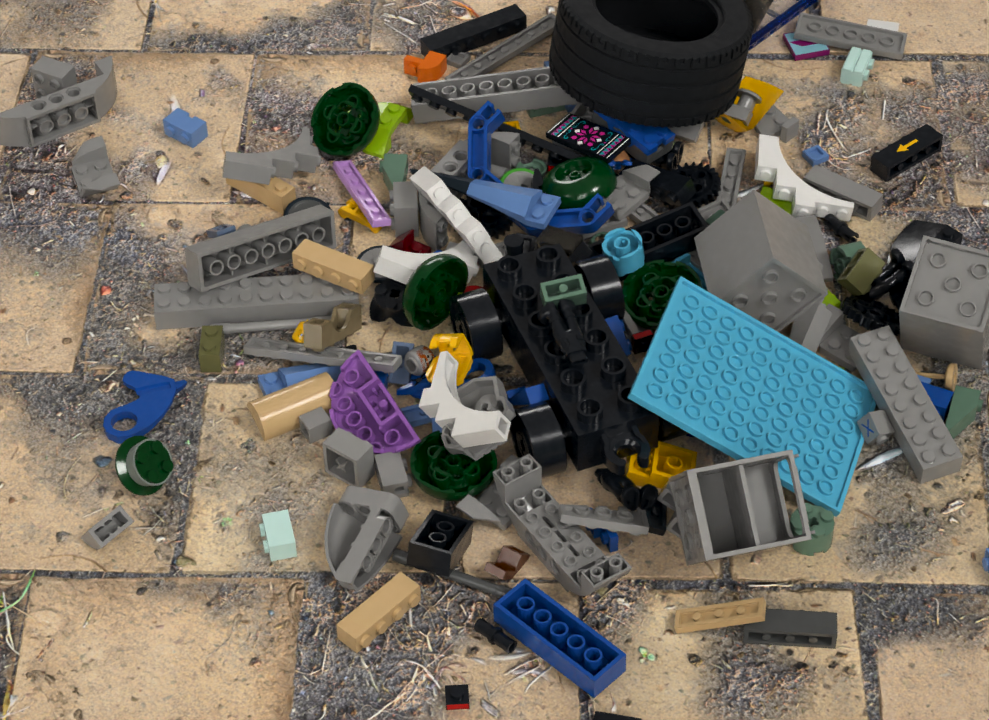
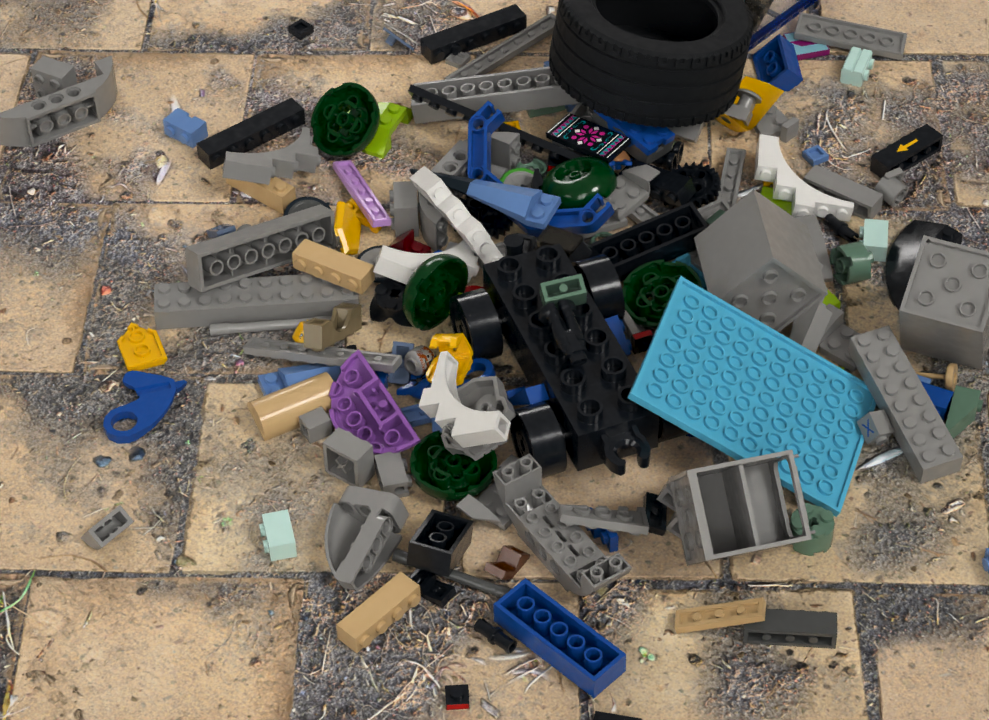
(92, 168): light grey piece -> none
(141, 348): none -> yellow tile
(143, 465): dark green piece -> none
(211, 348): olive brick -> none
(251, 132): none -> black brick
(301, 29): none -> black plate
(347, 228): none -> yellow tile
(392, 38): none -> sand blue piece
(394, 168): sand green slope -> none
(426, 69): orange brick -> none
(432, 589): none -> black slope
(624, 250): medium azure brick -> none
(626, 490): black piece -> none
(665, 462): yellow slope -> none
(778, 64): none -> blue slope
(861, 272): olive brick -> none
(871, 313): black gear -> none
(875, 238): none -> light aqua brick
(880, 285): black piece -> none
(892, 187): none -> light grey piece
(894, 26): white sticker -> none

